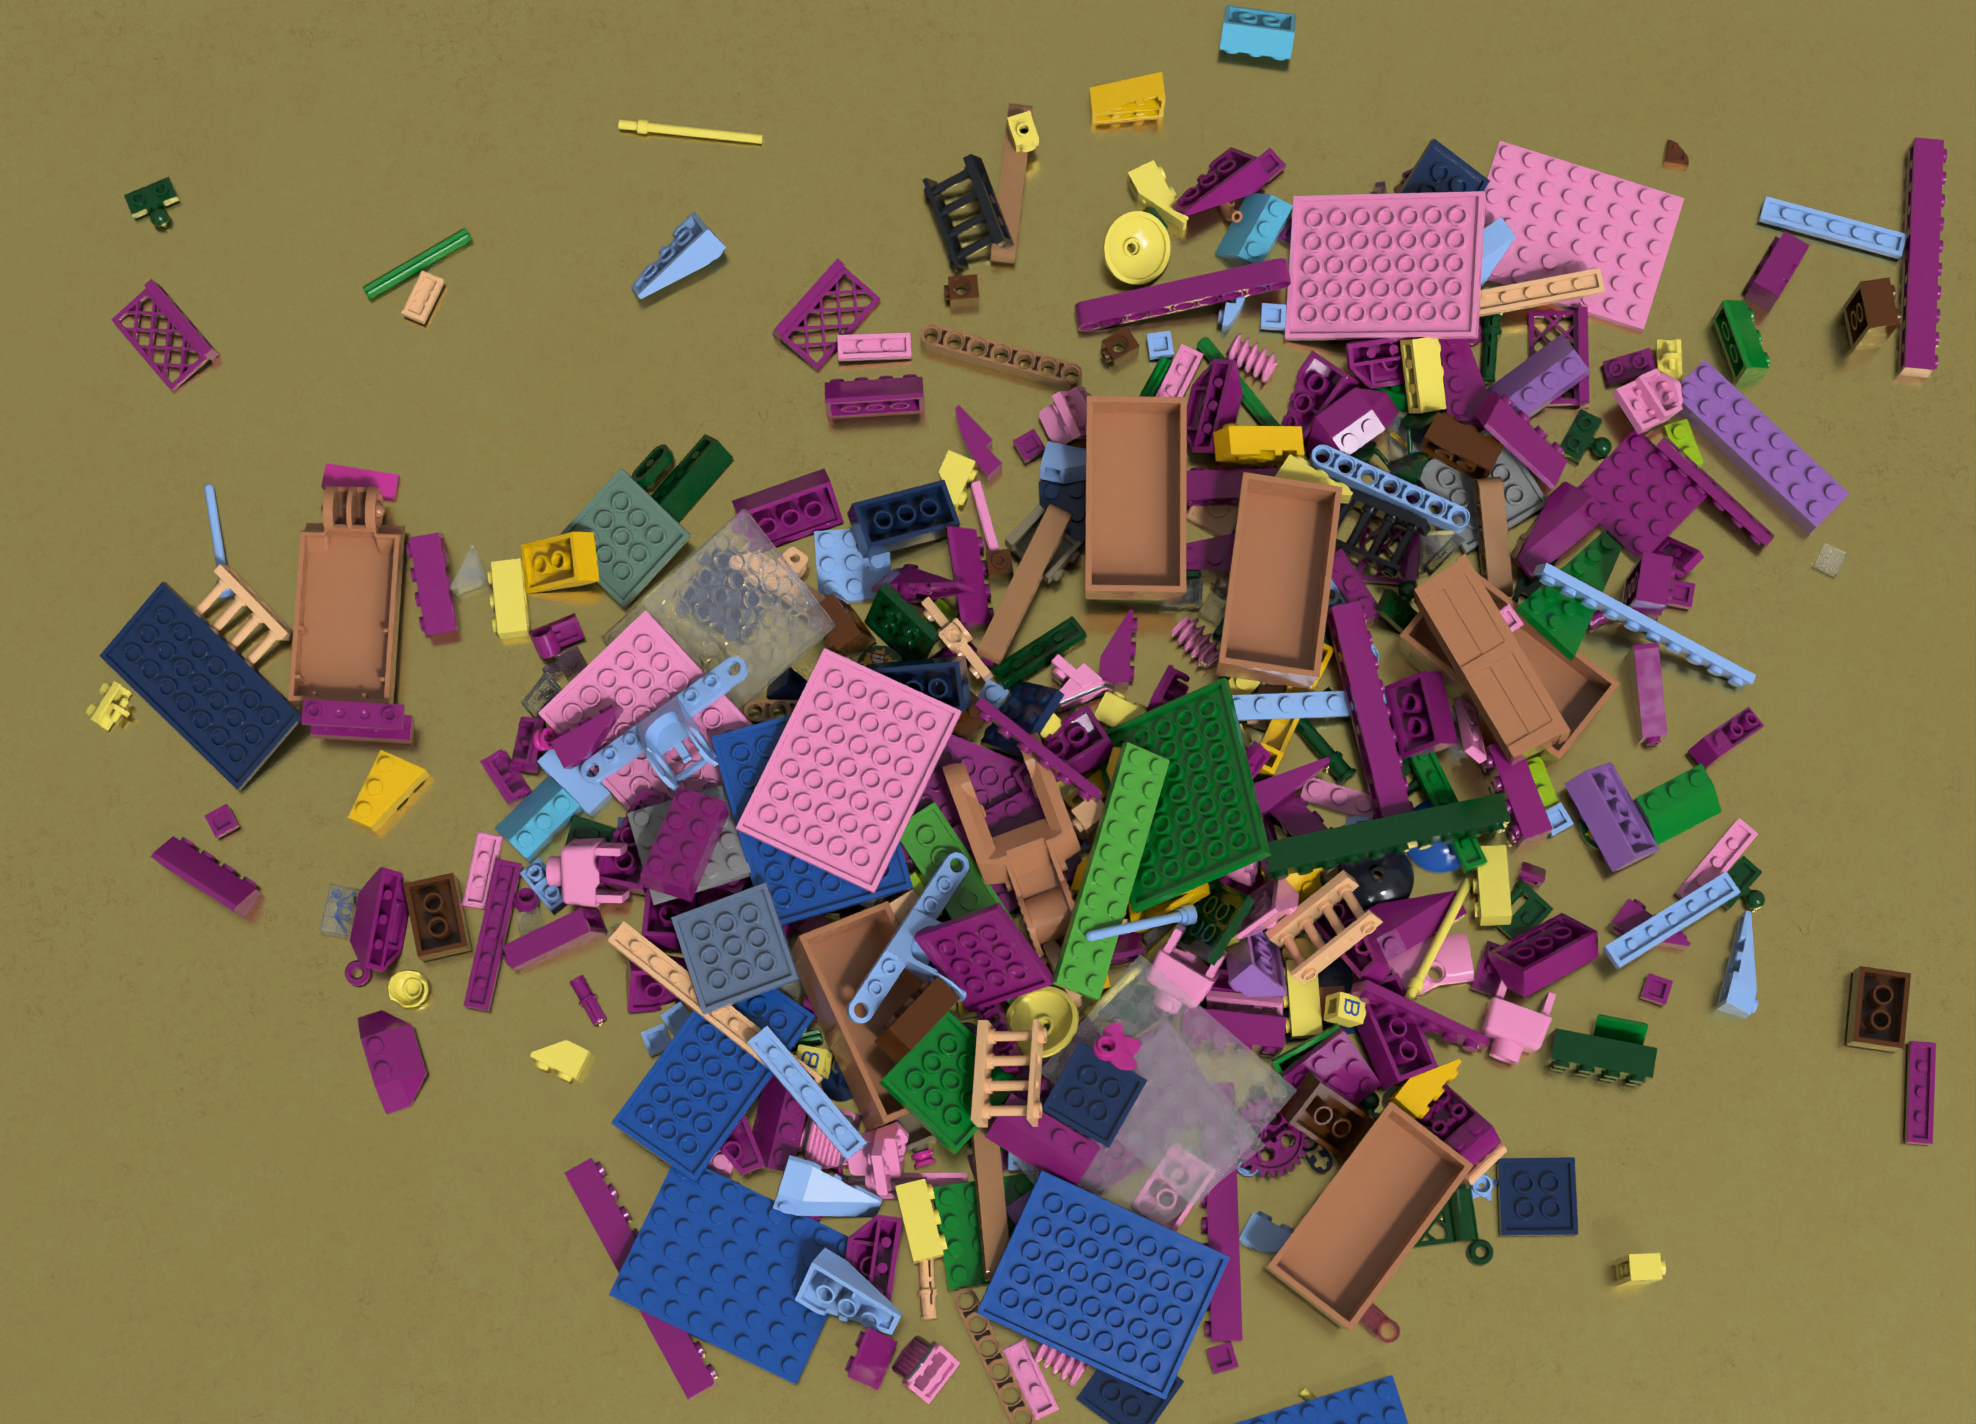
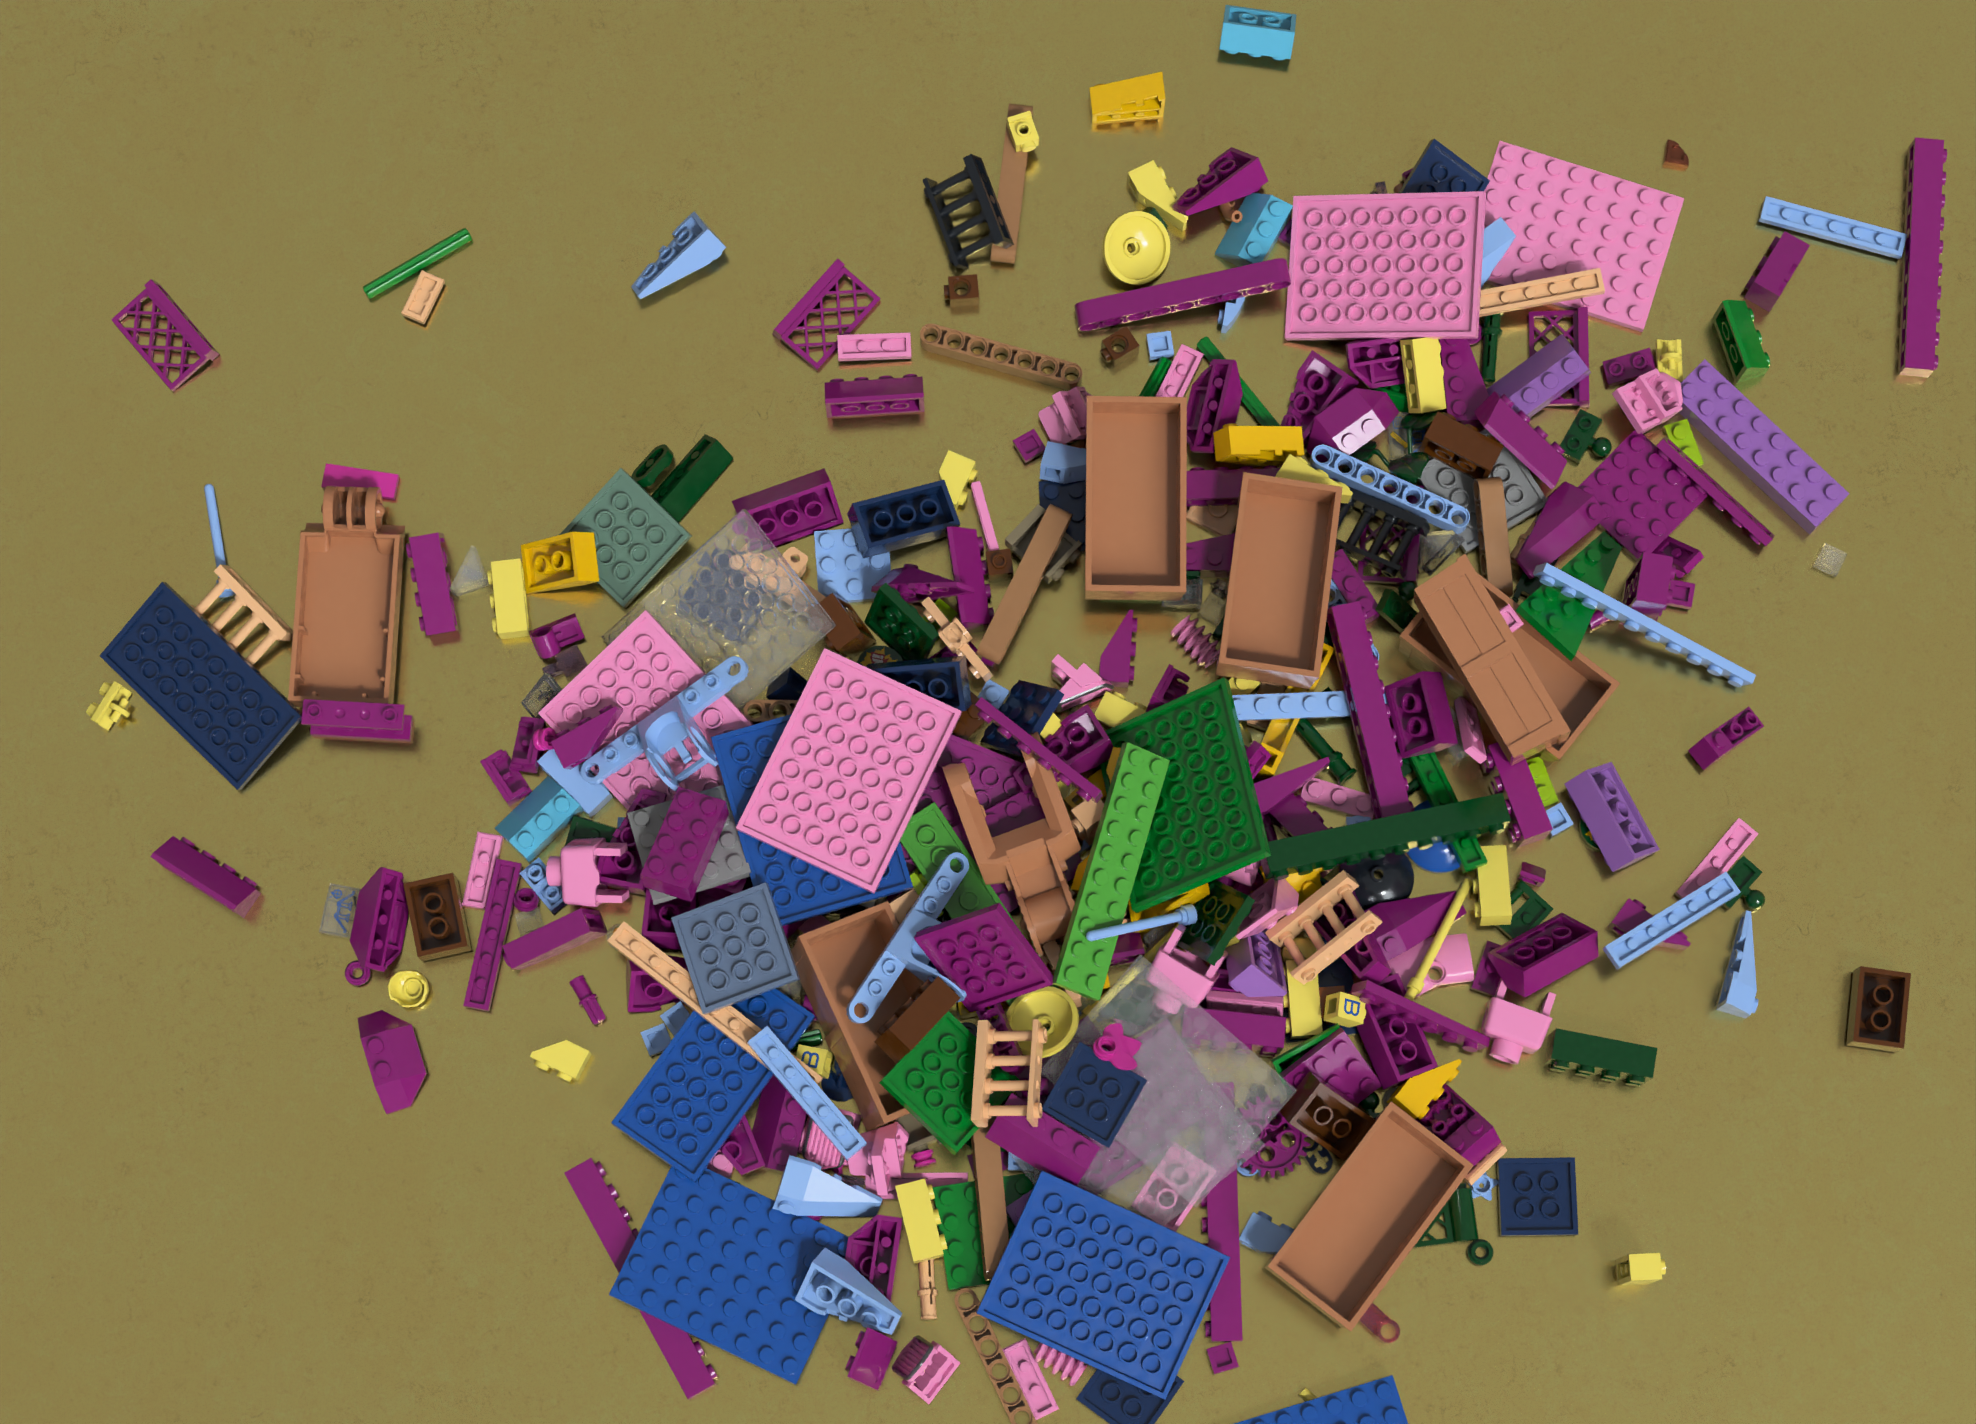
(152, 199): dark green plate -> none
(222, 821): magenta plate -> none
(385, 789): yellow wedge -> none
(644, 126): light yellow bar -> none
(977, 445): magenta slope -> none
(1038, 652): dark green plate -> none
(1252, 358): bright pink piece -> none
(1271, 164): magenta plate -> none
(1273, 316): light blue plate -> none
(1620, 1029): green slope -> none
(1647, 692): magenta slope -> none
(1656, 989): magenta plate -> none
(1679, 804): green slope -> none
(1872, 313): reddish brown brick -> none
(1920, 1093): magenta plate -> none

